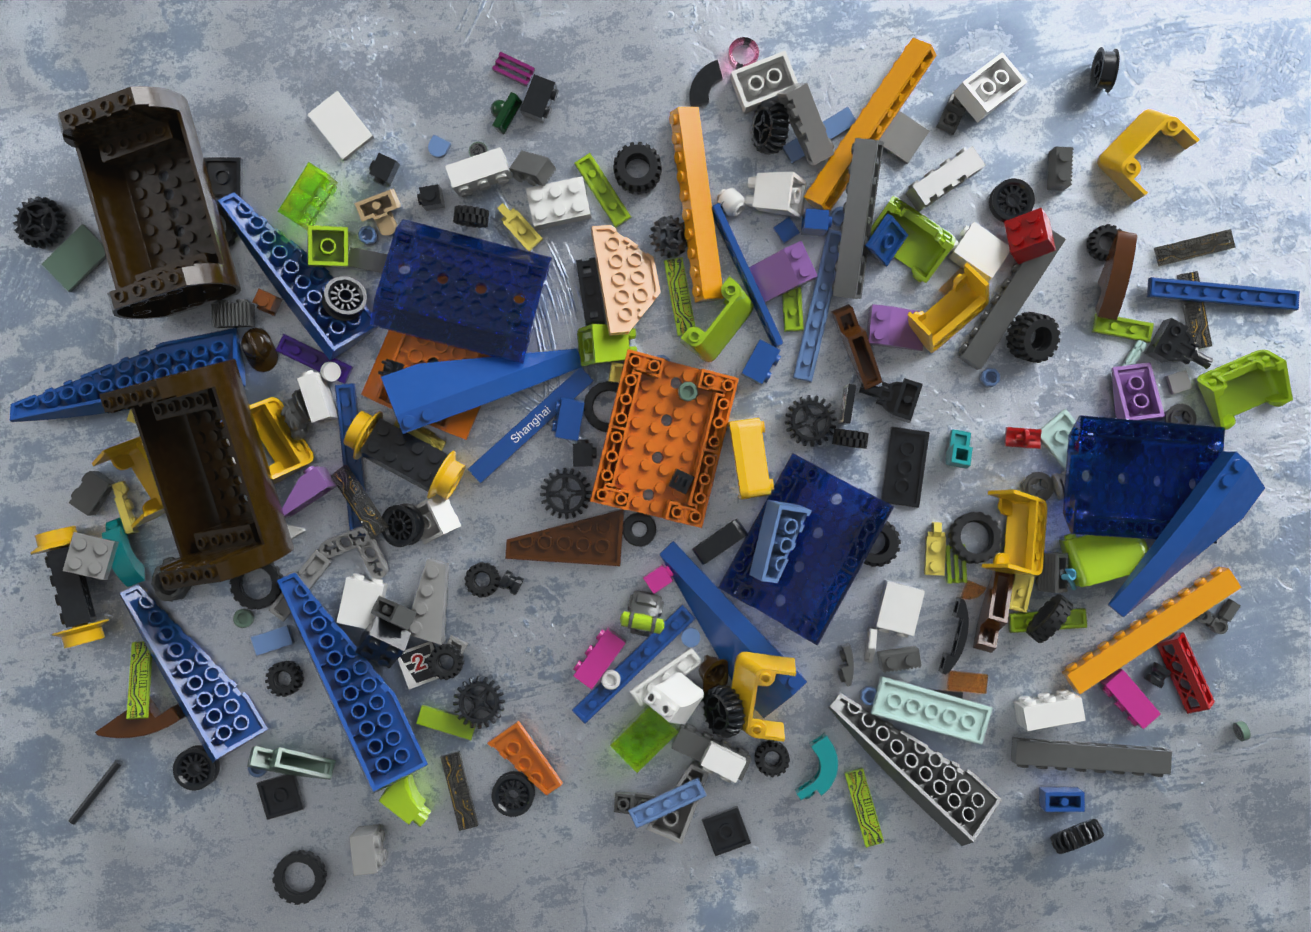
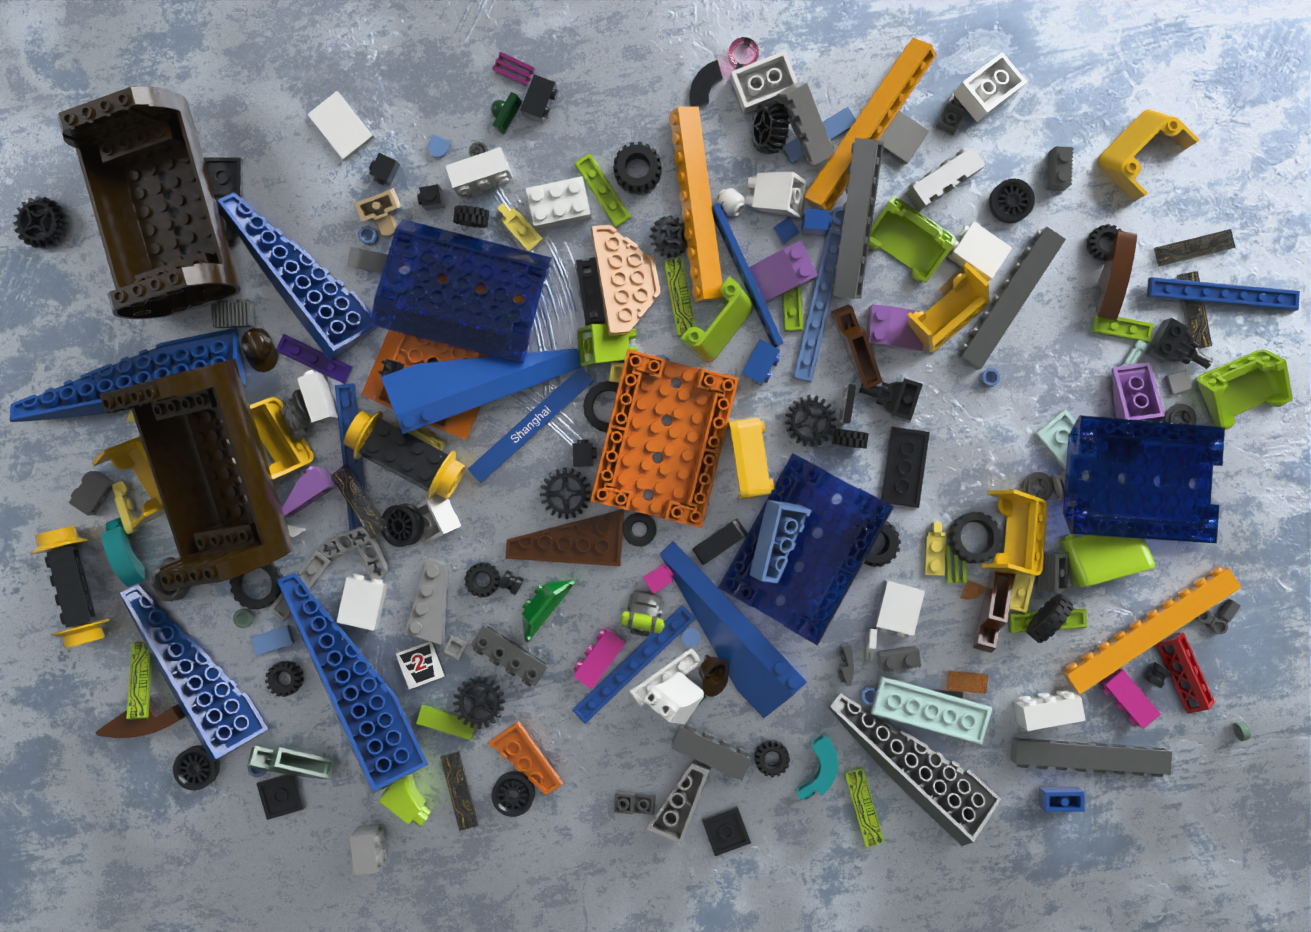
(75, 258): sand green tile -> none
(90, 556): light grey brick -> none
(95, 791): black bar -> none
(267, 302): dark orange brick -> none
(285, 890): black tyre -> none
(308, 196): clear neon green brick -> none
(327, 246): lime brick -> none
(330, 371): white tile -> none
(344, 309): black wheel -> none
(383, 642): black brick -> none
(393, 612): dark grey brick -> none
(446, 650): black tyre -> none
(510, 655): none -> dark grey brick
(532, 168): dark grey brick -> none
(543, 605): none -> green wedge
(568, 418): blue brick -> none
(611, 679): white tile -> none
(643, 738): clear neon green brick -> none
(667, 802): medium blue tile -> none
(680, 481): black tile -> none
(687, 391): sand green tile -> none
(723, 711): black gear -> none
(723, 762): white brick -> none
(754, 671): yellow windscreen -> none
(886, 240): blue tile -> none
(949, 660): black slope -> none
(959, 450): teal brick -> none
(1023, 437): red hips -> none
(1029, 235): red brick -> none
(1045, 340): black tyre -> none
(1070, 576): medium azure hand -> none
(1077, 836): black gear -> none
(1104, 69): black wheel -> none
(1206, 515): blue wedge -> none

